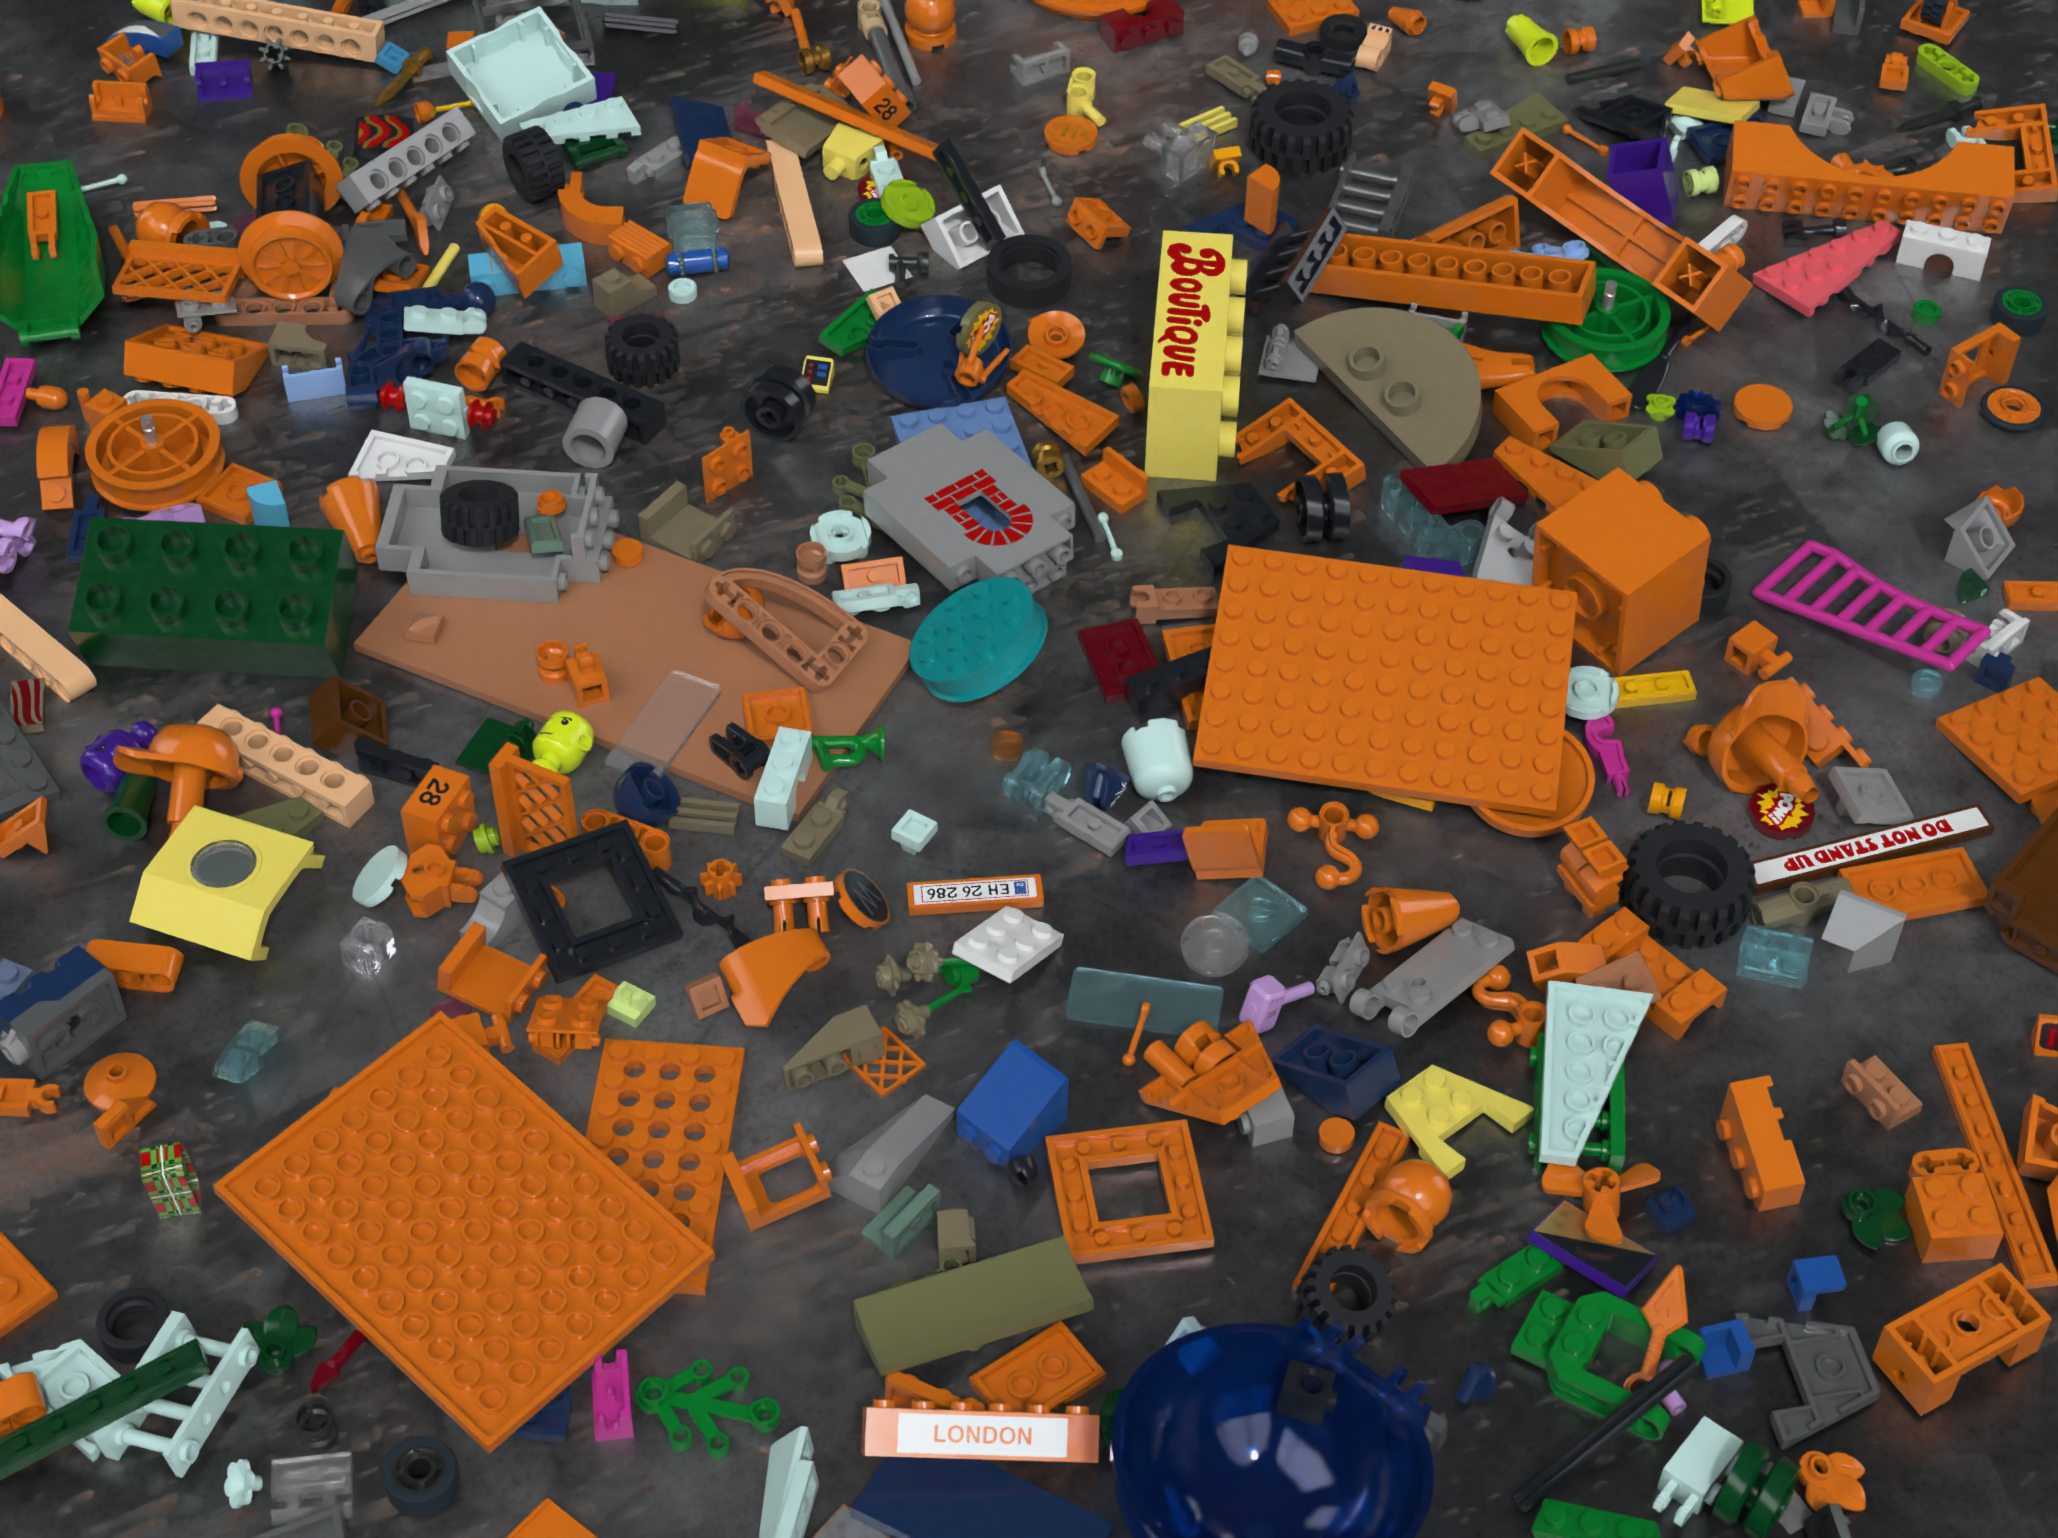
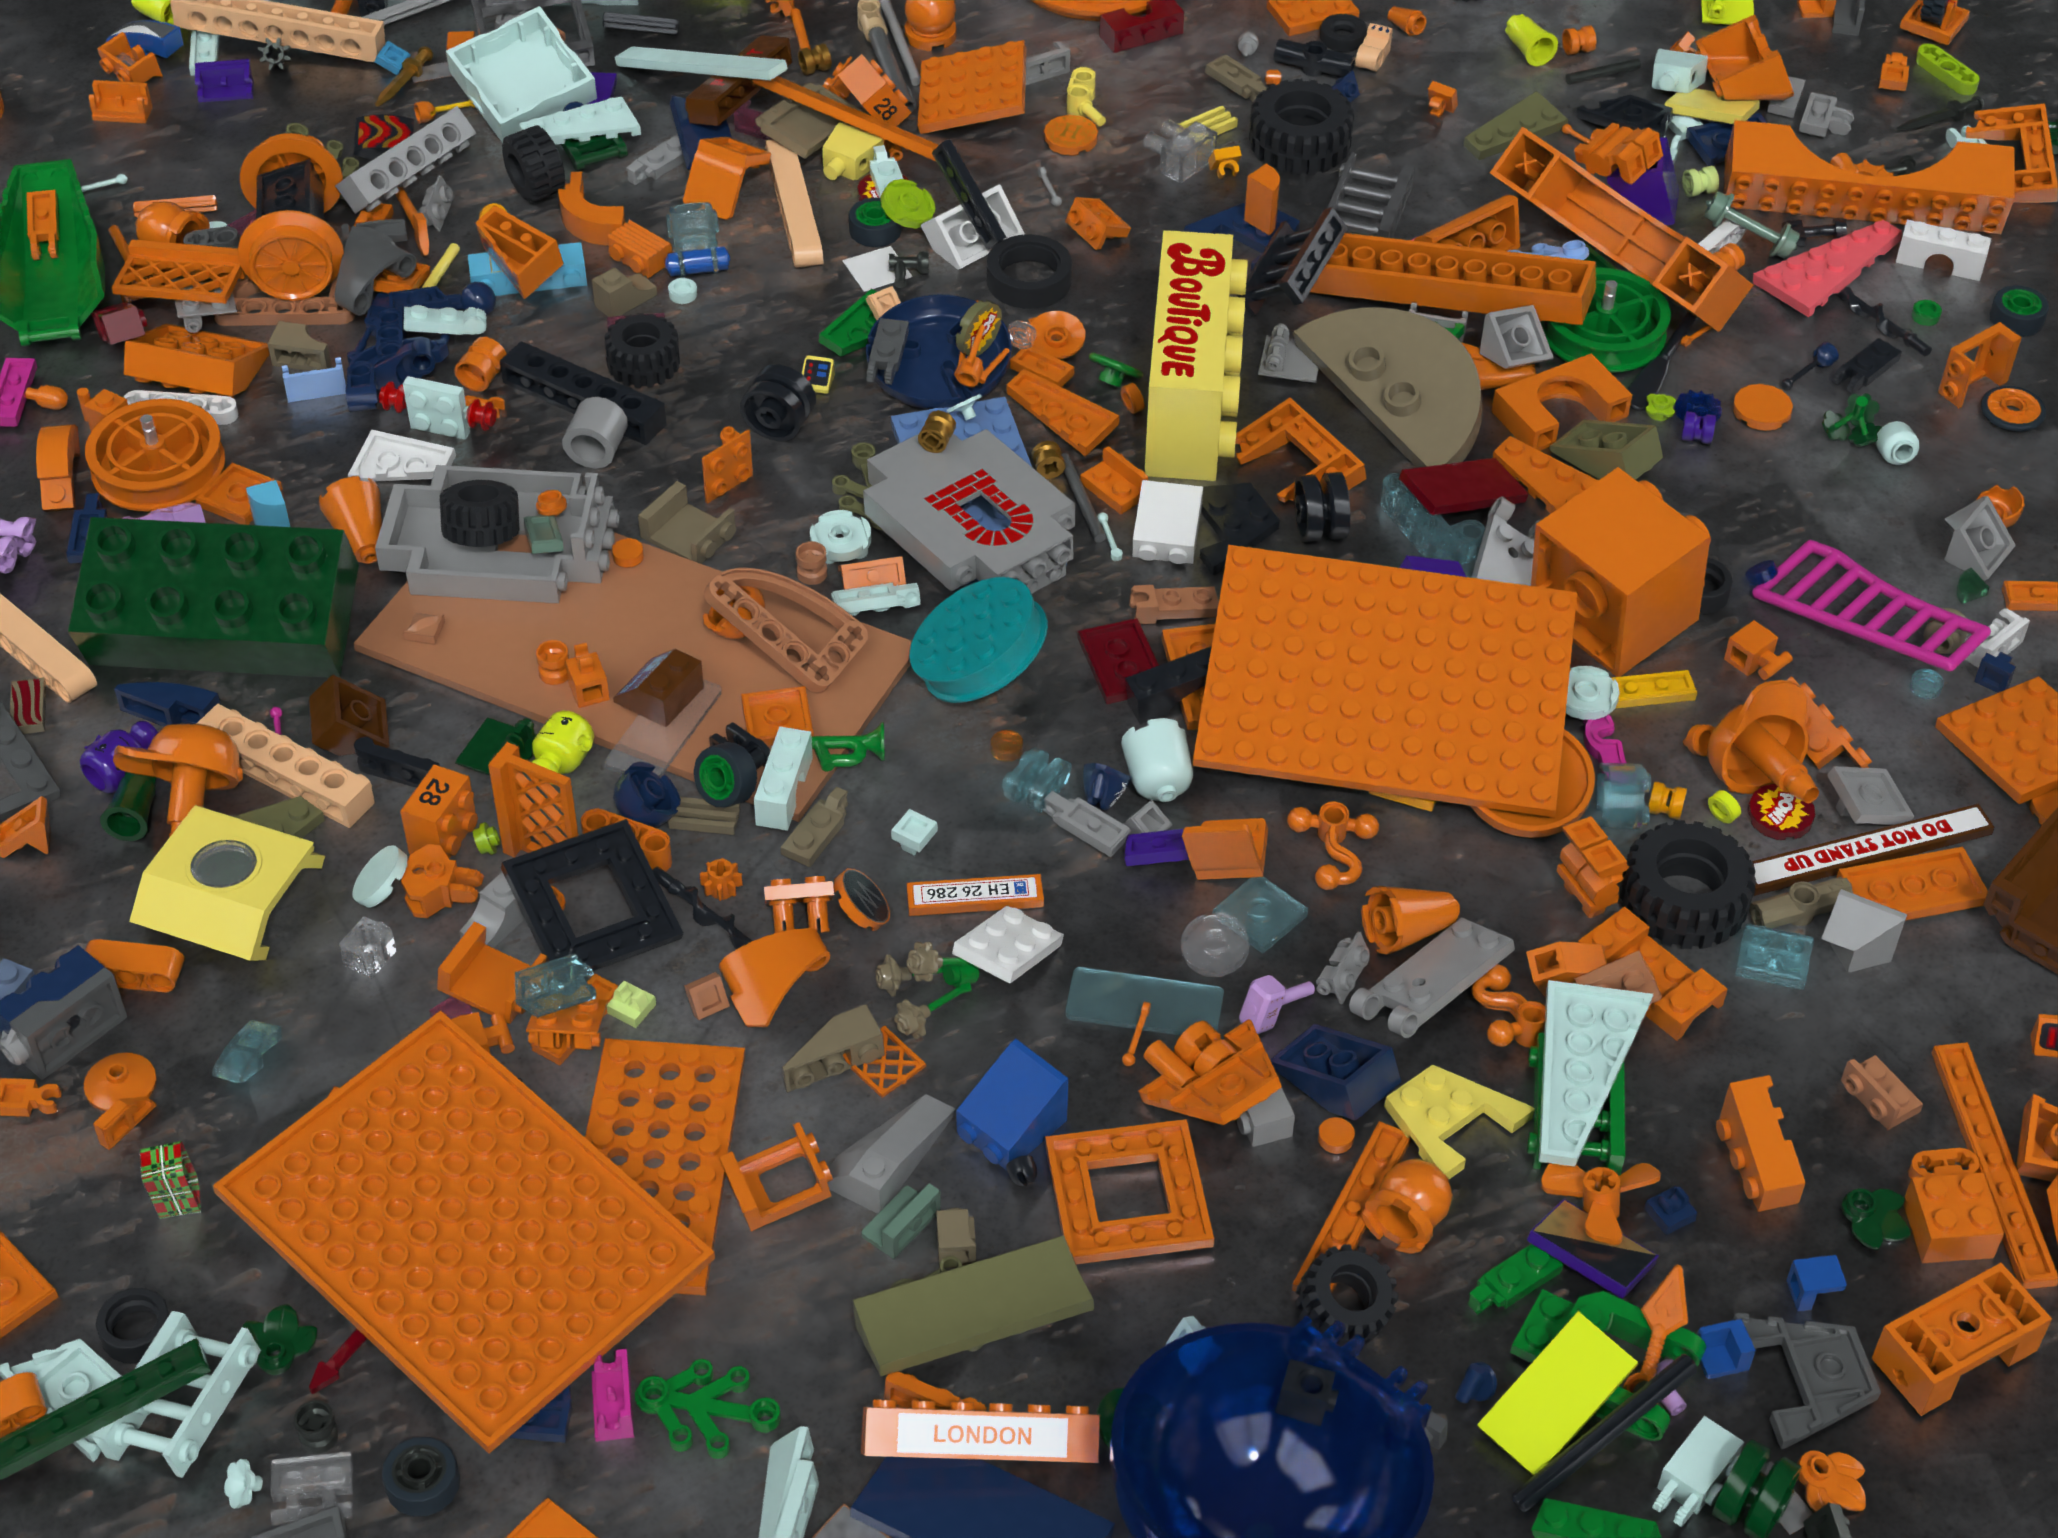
(119, 322): none -> dark red arch
(165, 702): none -> dark blue slope
(553, 986): none -> clear light blue hinge
(663, 687): none -> reddish brown slope
(701, 63): none -> light aqua tile
(723, 95): none -> reddish brown brick
(725, 774): none -> black wheel
(887, 349): none -> dark grey hinge
(937, 431): none -> pearl gold wheel
(966, 407): none -> light aqua plant
(972, 87): none -> orange plate
(1022, 334): none -> clear tile
(1041, 1371): orange tile -> none
(1167, 522): none -> white brick
(1483, 116): light grey hinge -> none
(1514, 338): none -> light grey slope
(1557, 1394): none -> neon yellow tile
(1620, 148): none -> orange hips
(1622, 796): none -> clear light blue brick
(1675, 71): none -> light aqua torso
(1724, 806): none -> neon yellow tile
(1761, 572): none -> clear blue tile
(1783, 242): none -> sand green piece
(1823, 356): none -> hinge

